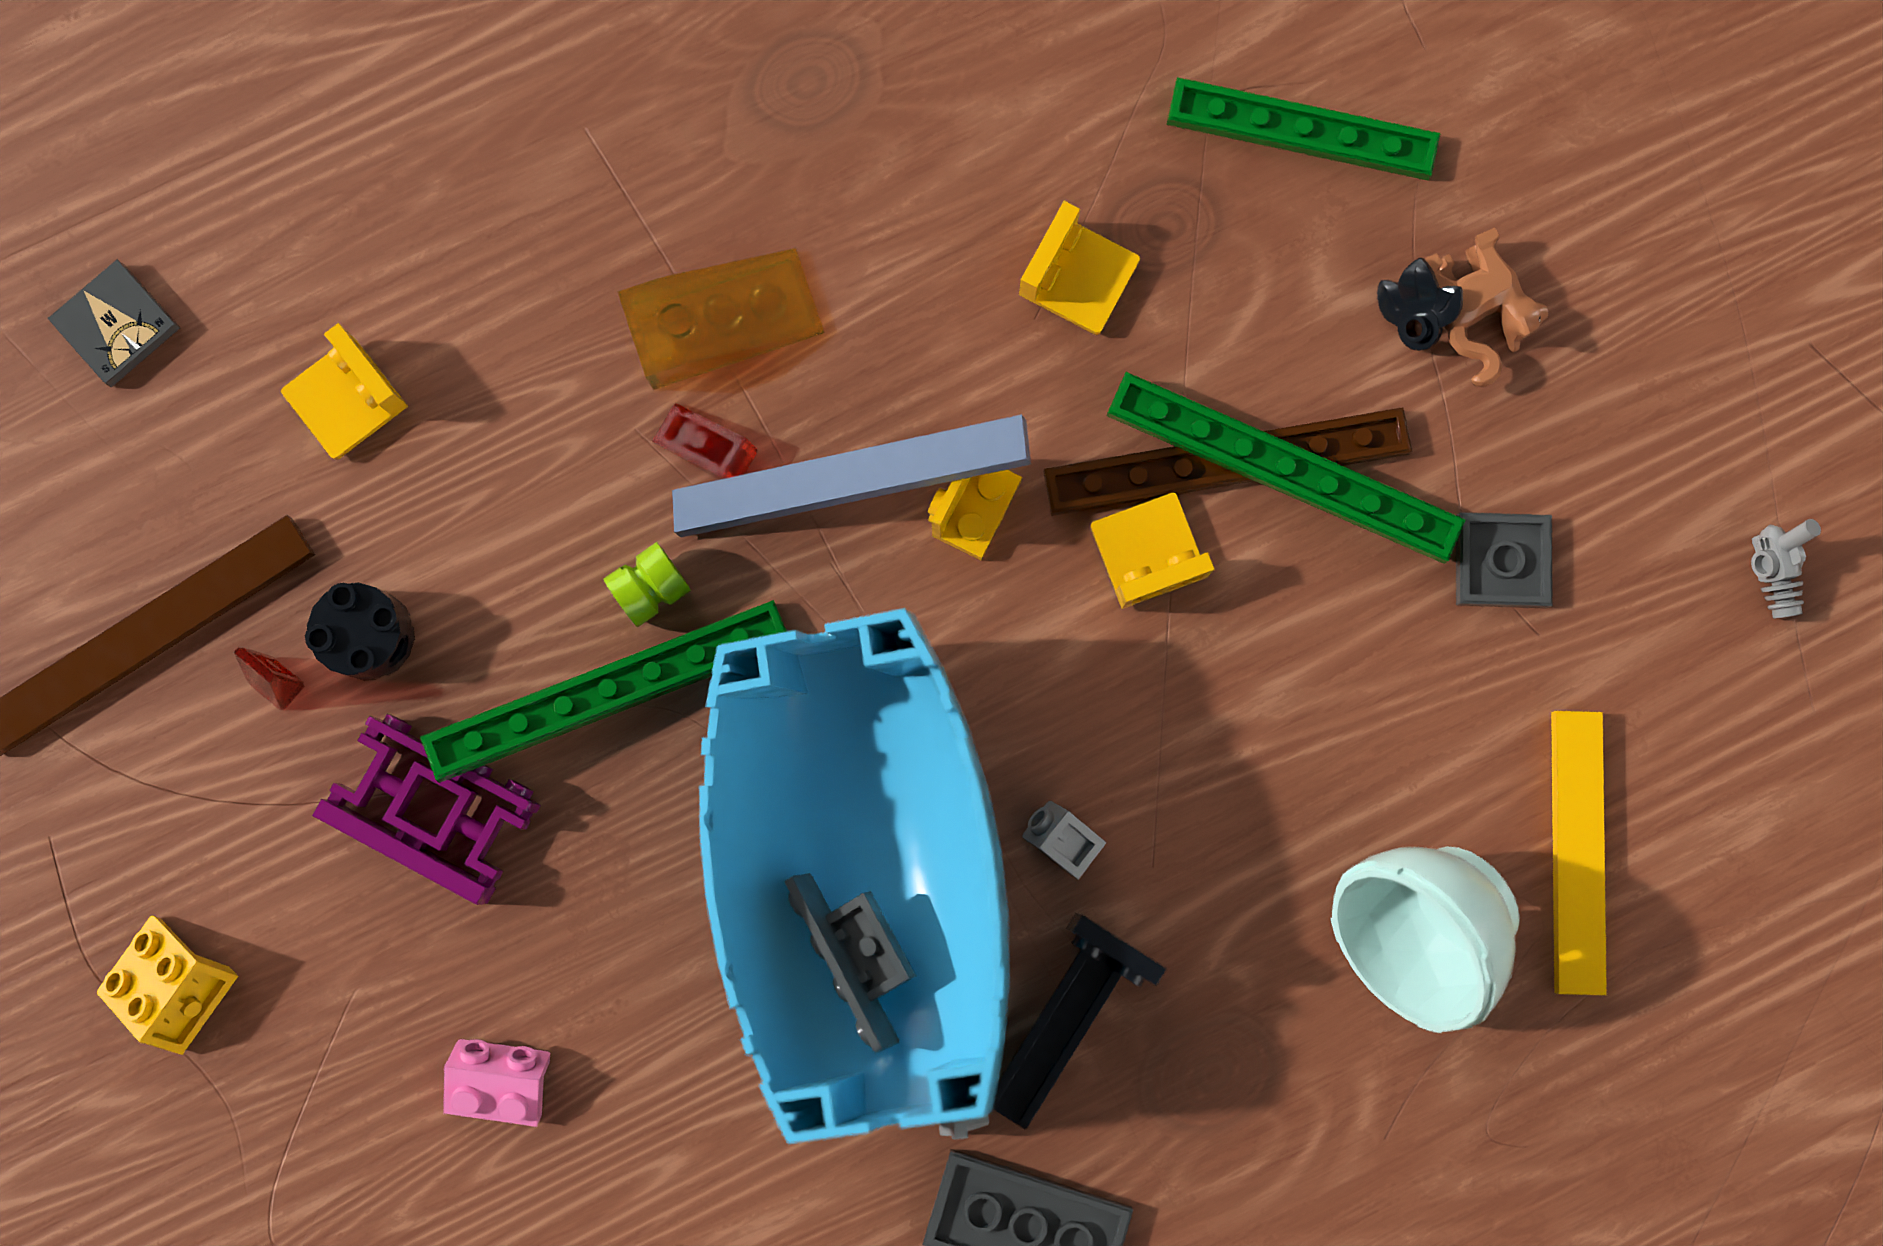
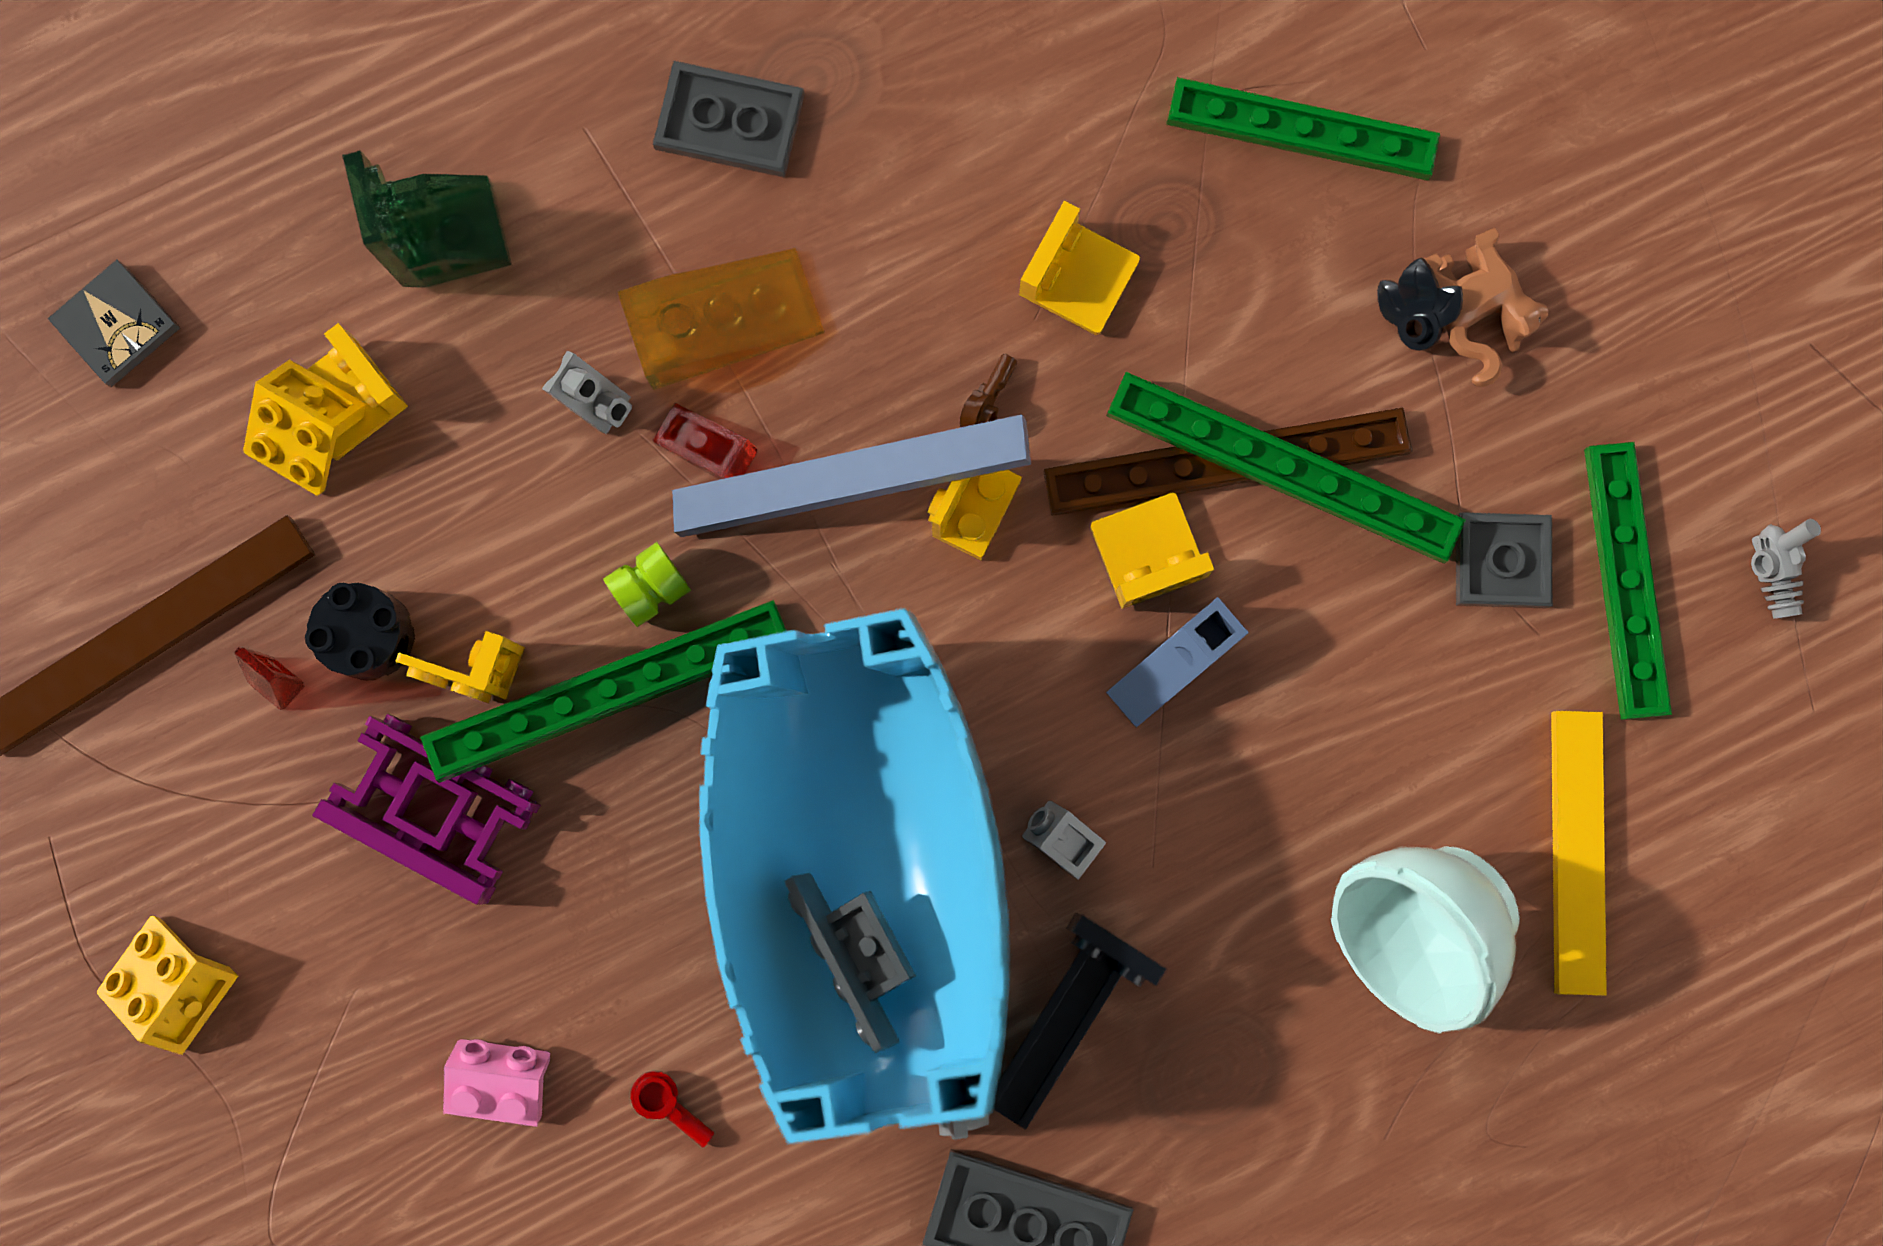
(297, 424): none -> yellow bracket
(427, 224): none -> clear green bracket
(492, 672): none -> yellow bracket
(588, 394): none -> light grey hips
(656, 1097): none -> red plate
(728, 119): none -> dark grey tile
(980, 404): none -> reddish brown plate
(1177, 662): none -> sand blue slope
(1627, 581): none -> green tile

